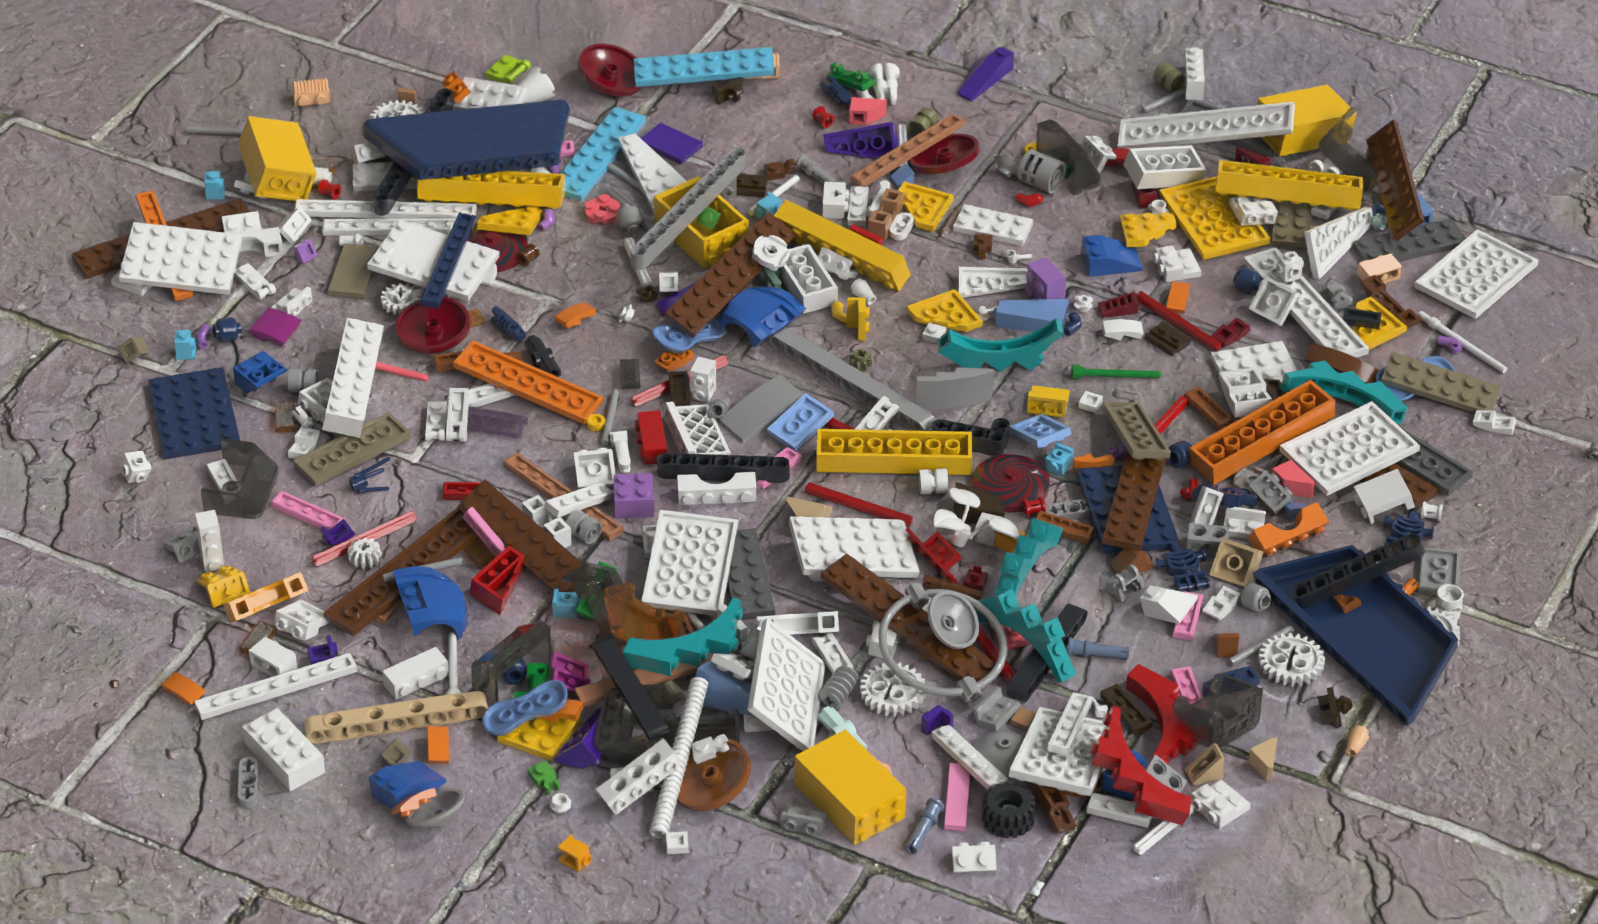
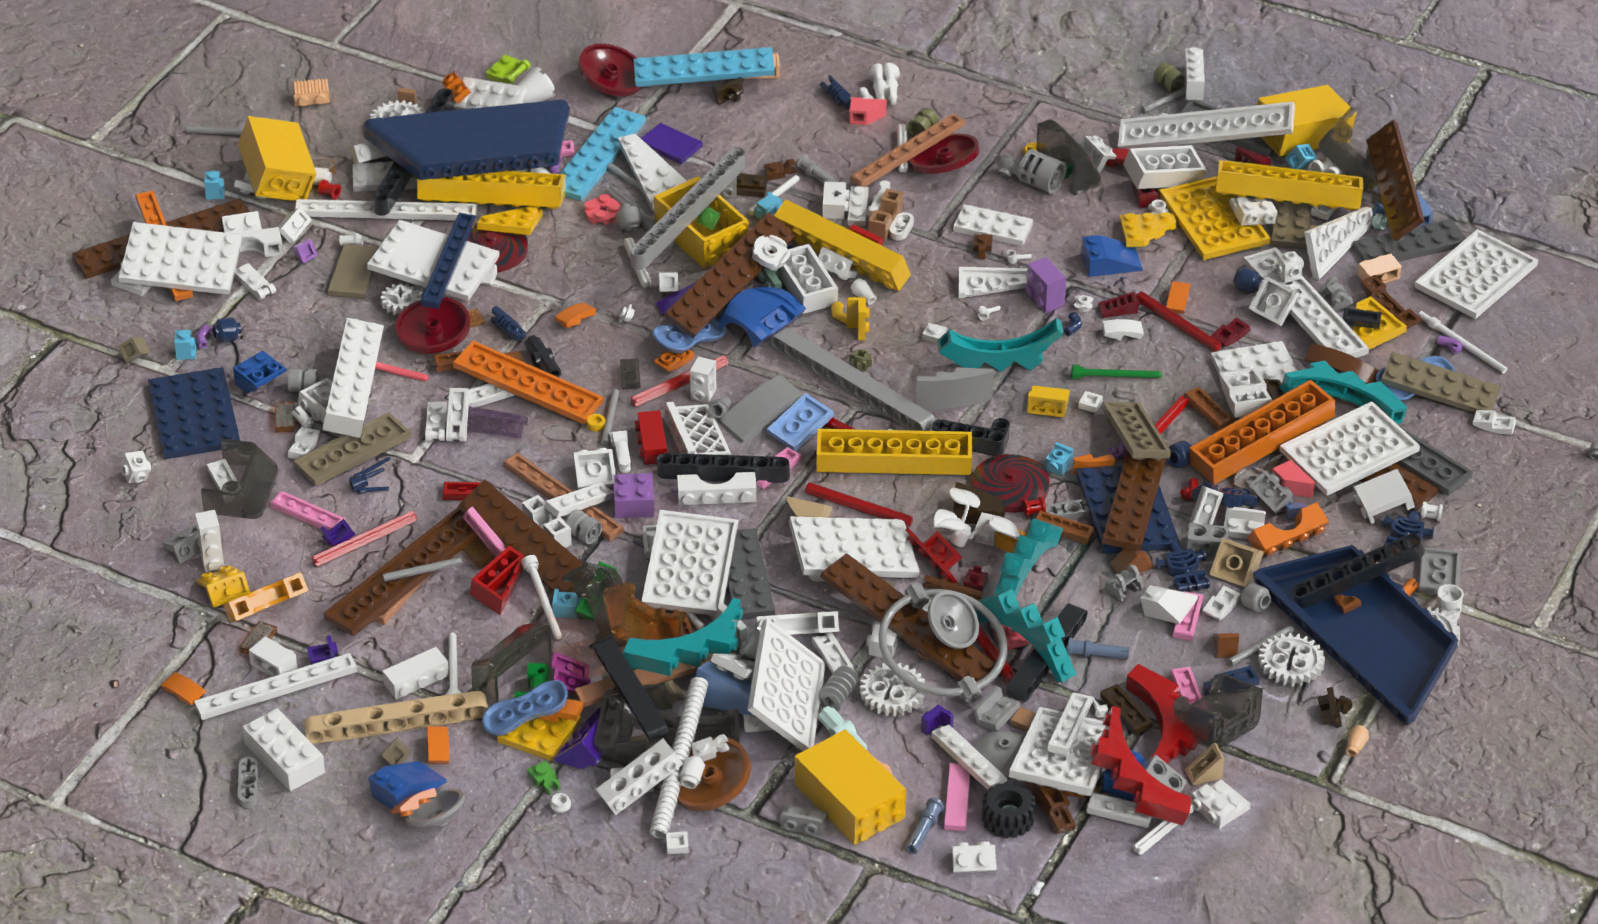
(275, 326): magenta slope -> none
(294, 301): white bracket -> none
(300, 620): white plate -> none
(364, 553): white gear -> none
(380, 226): white tile -> none
(431, 599): blue piece -> none
(516, 673): dark blue head -> none
(531, 252): reddish brown bush -> none
(531, 564): none -> white piece
(549, 220): medium lavender arm -> none
(575, 854): light orange window -> none
(647, 294): dark brown plate -> none
(679, 388): dark brown plate -> none
(691, 772): none -> white brick
(823, 117): red bush -> none
(850, 78): green plate -> none
(864, 142): dark purple wedge -> none
(876, 417): white plate -> none
(903, 174): medium blue slope -> none
(925, 205): yellow plate -> none
(933, 481): white wheel -> none
(947, 311): yellow plate -> none
(986, 73): dark purple wedge -> none
(1029, 201): red arm -> none
(1030, 314): medium blue slope -> none
(1040, 430): light blue plate -> none
(1167, 339): dark brown plate -> none
(1176, 264): white plate -> none
(1263, 758): tan slope -> none
(1300, 157): none -> medium azure brick

